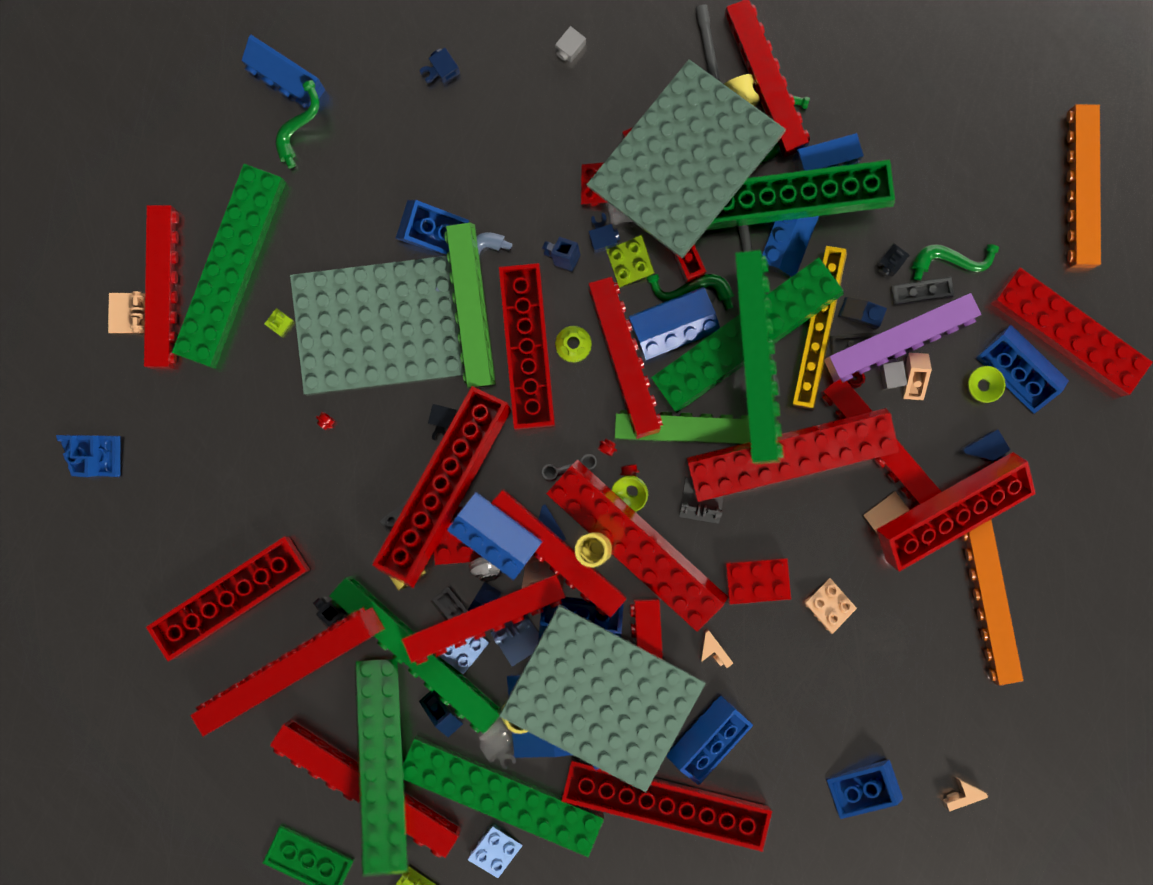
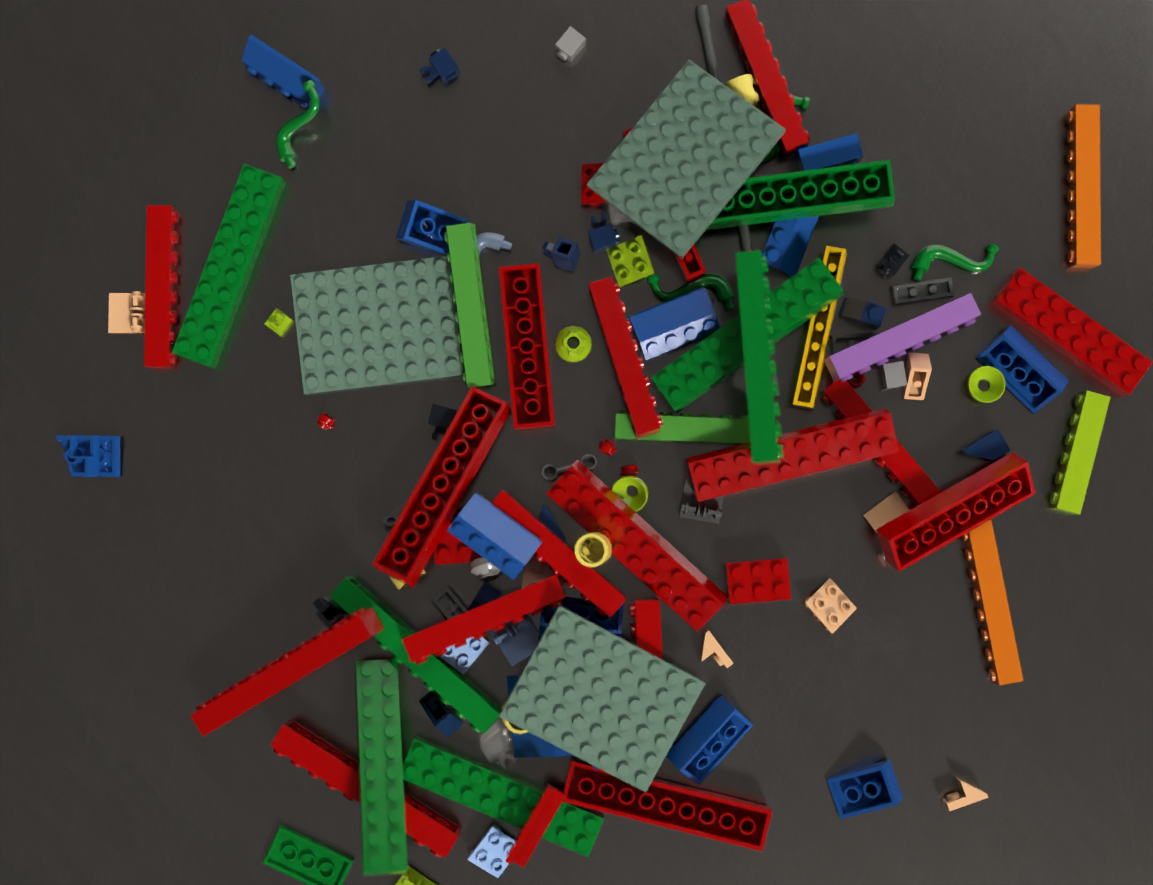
(228, 598): red brick -> none
(535, 826): none -> red fence
(1079, 452): none -> lime brick

